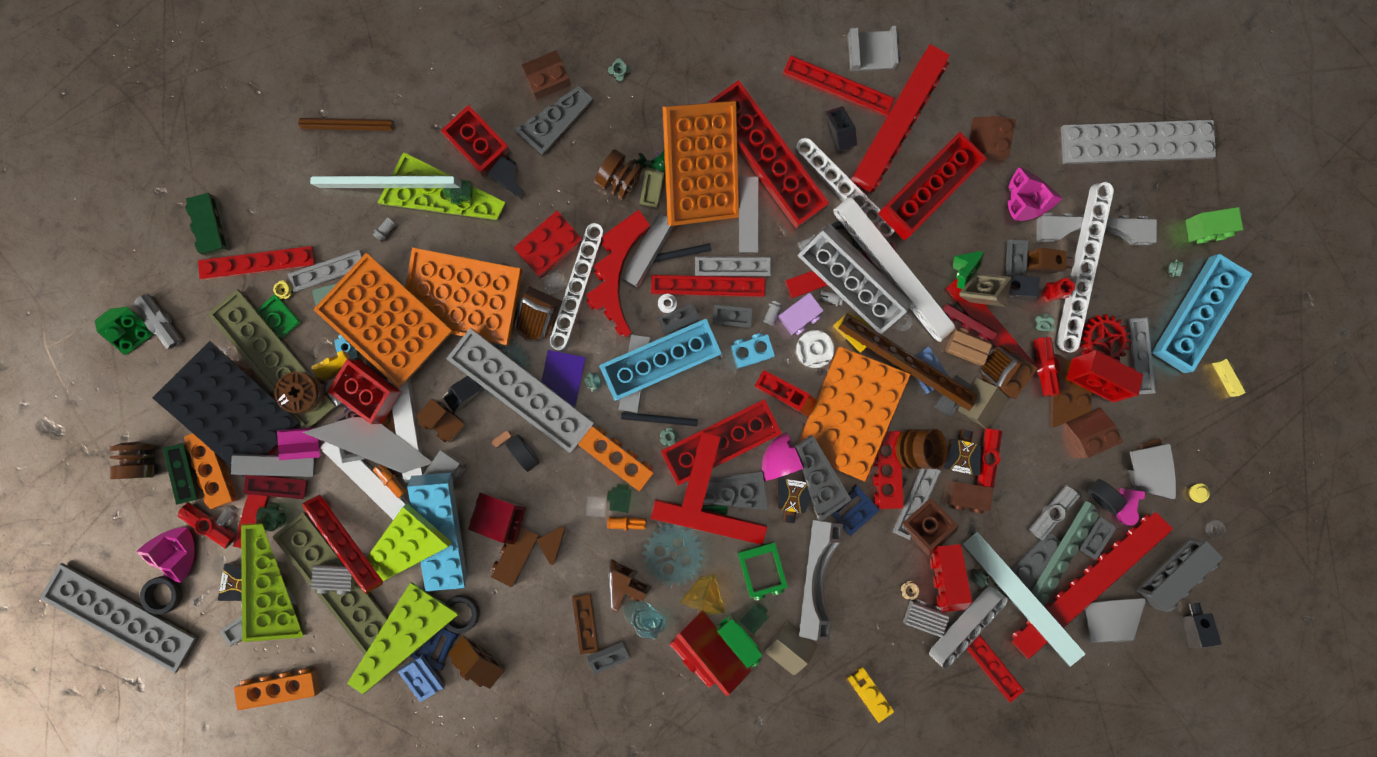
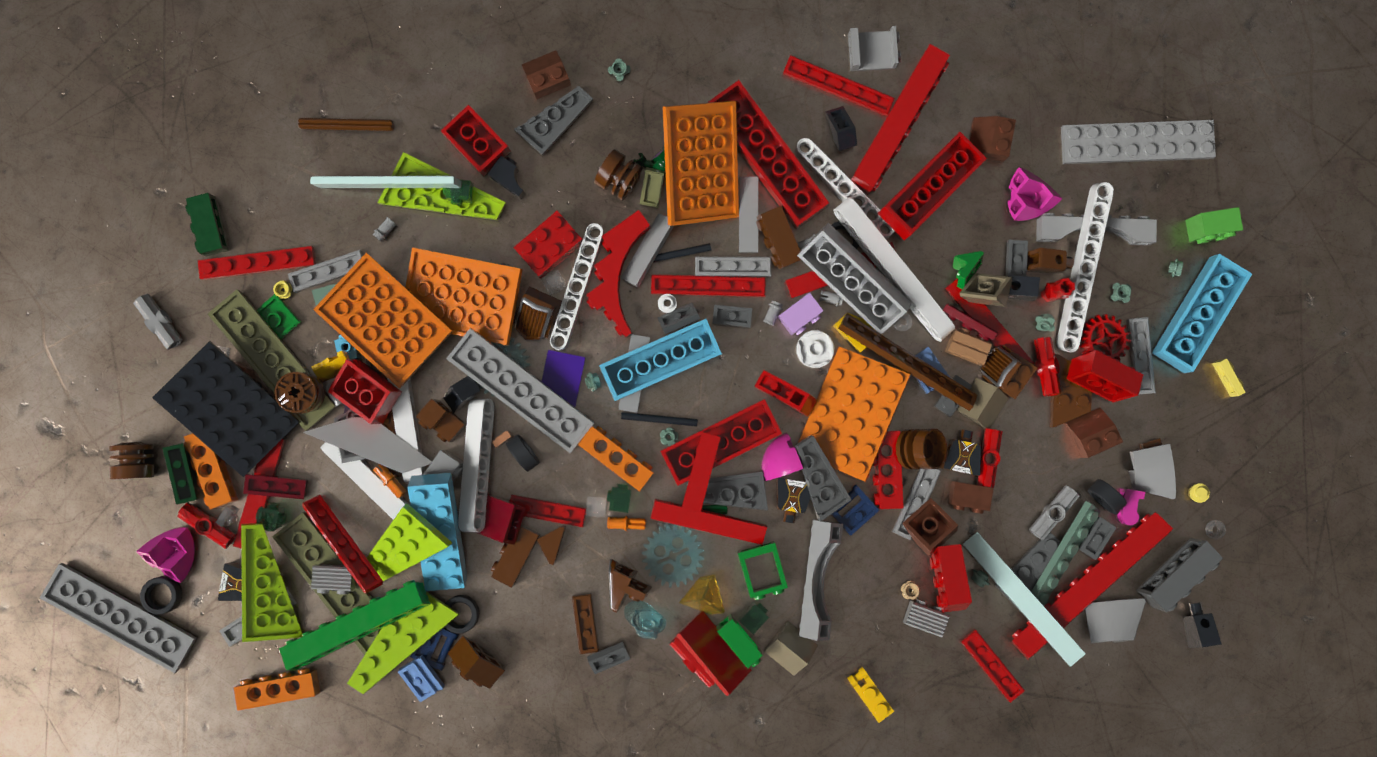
(122, 329): green slope -> none
(270, 465): light grey tile -> none
(297, 445): dark pink panel -> none
(354, 626): none -> green brick
(476, 465): none -> white beam
(551, 511): none -> red tile
(753, 355): medium azure brick -> none
(778, 237): none -> reddish brown brick
(968, 627): light grey beam -> none
(1126, 289): none -> sand green plate

